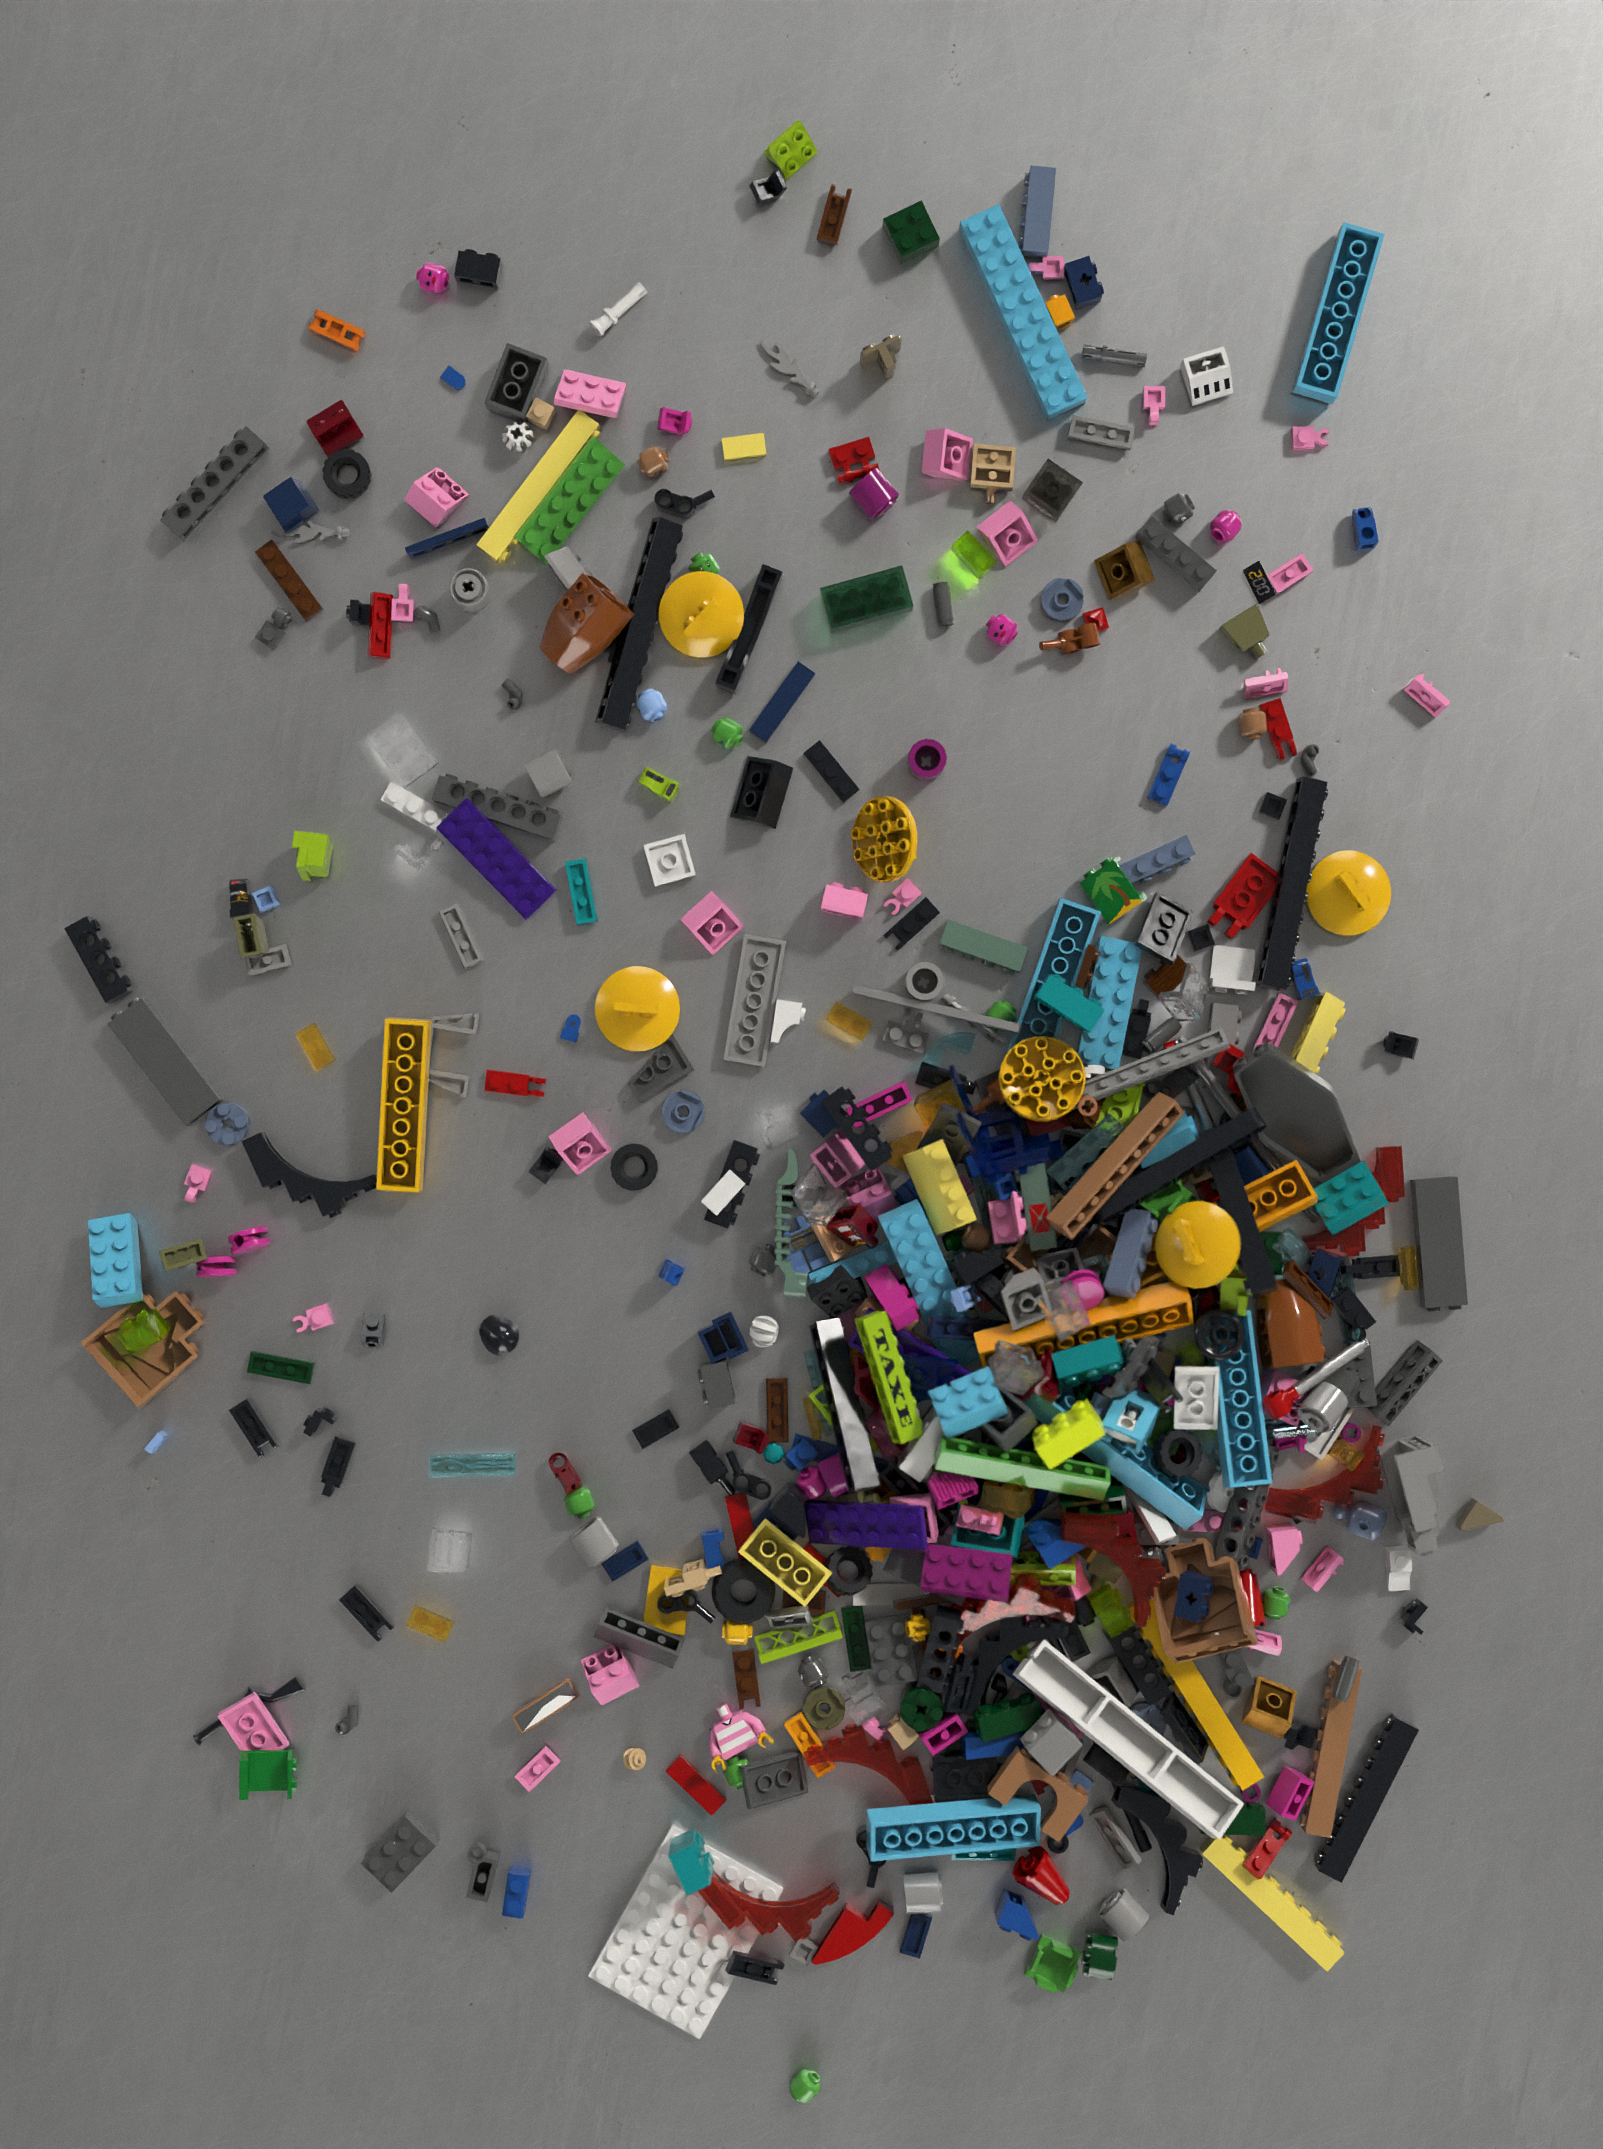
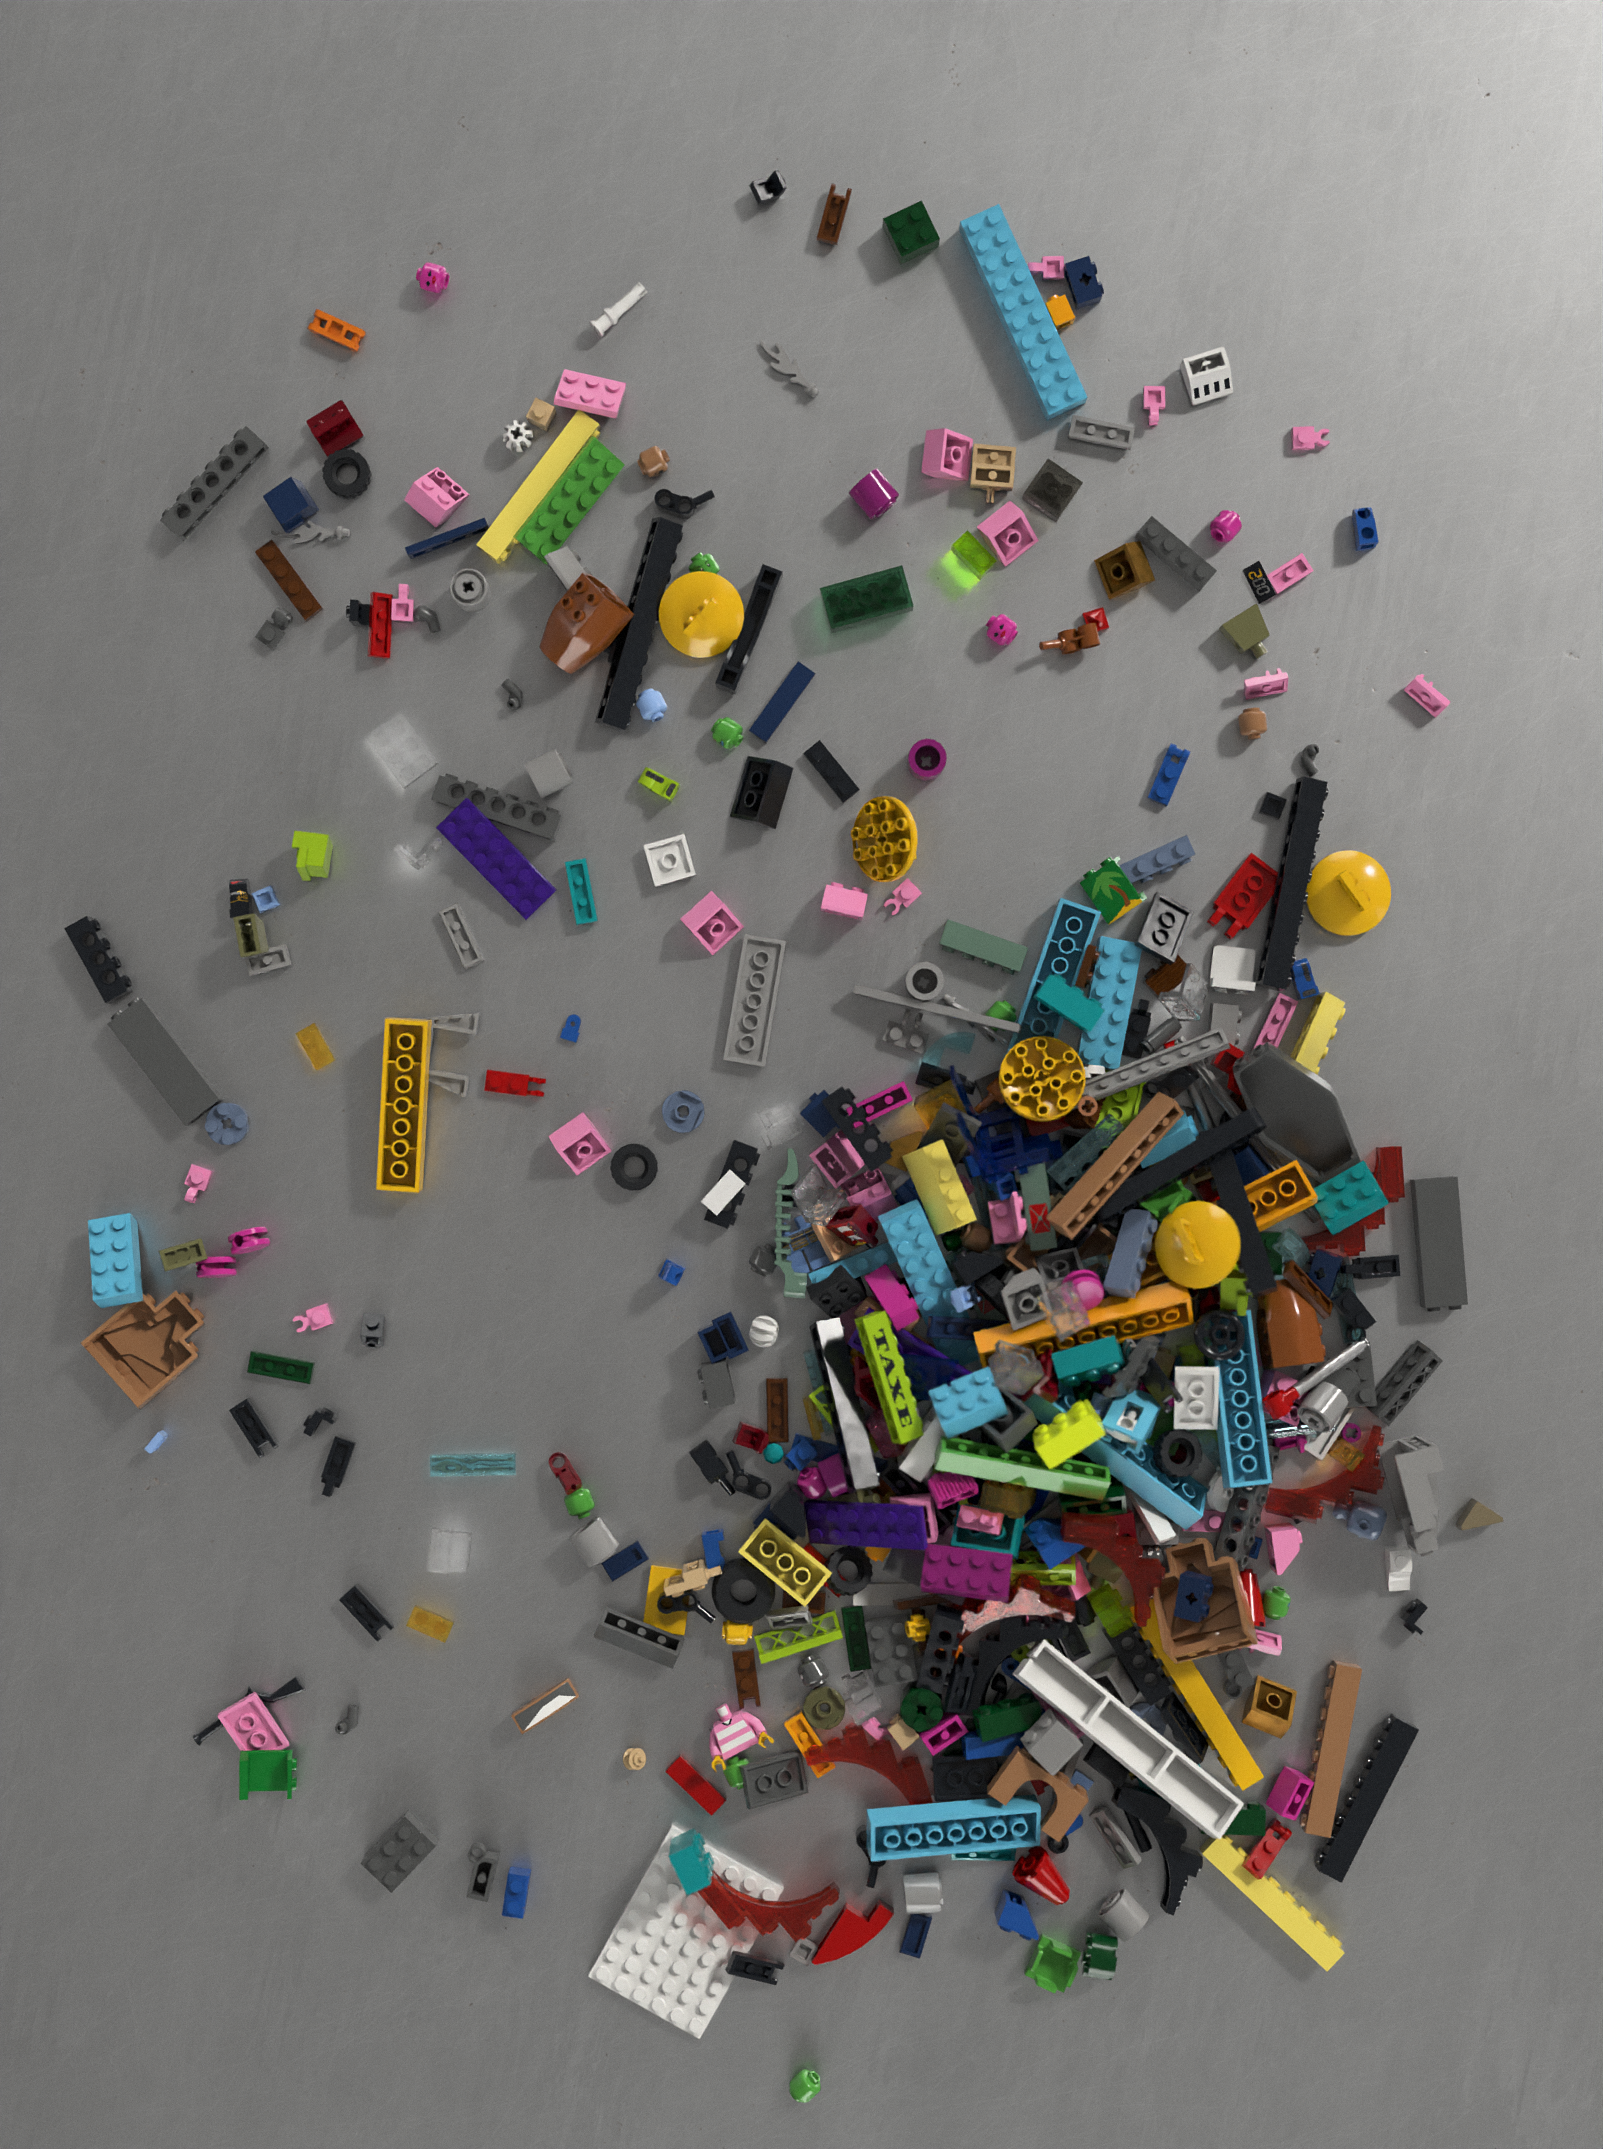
(142, 1331): clear neon green brick -> none
(273, 1168): black arch -> none
(413, 806): white plate -> none
(453, 378): blue piece -> none
(478, 268): black brick -> none
(499, 1335): black hat -> none
(516, 382): dark grey brick -> none
(537, 1768): bright pink plate -> none
(546, 1165): black bracket -> none
(609, 1674): bright pink slope -> none
(637, 1008): yellow bracket -> none
(655, 1428): black tile -> none
(661, 1070): dark grey wing -> none
(674, 421): dark pink bracket -> none
(739, 1518): red tile -> none
(744, 446): light yellow tile -> none
(786, 1015): white arch -> none
(791, 149): lime bracket -> none
(849, 1021): clear yellow plate -> none
(852, 454): red plate -> none
(883, 354): dark tan bracket -> none
(913, 922): black hinge -> none
(943, 604): dark grey piece -> none
(1037, 212): sand blue brick -> none
(1060, 611): sand blue plate -> none
(1113, 355): dark grey pin -> none
(1178, 508): dark grey head -> none
(1201, 937): black tile -> none
(1255, 1797): magenta bush -> none
(1278, 727): red hinge -> none
(1301, 1735): black bracket -> none
(1322, 1569): bright pink plate -> none
(1338, 313): medium azure brick -> none
(1345, 1678): dark grey piece -> none
(1400, 1045): black bracket -> none
(1409, 1273): clear yellow plate -> none

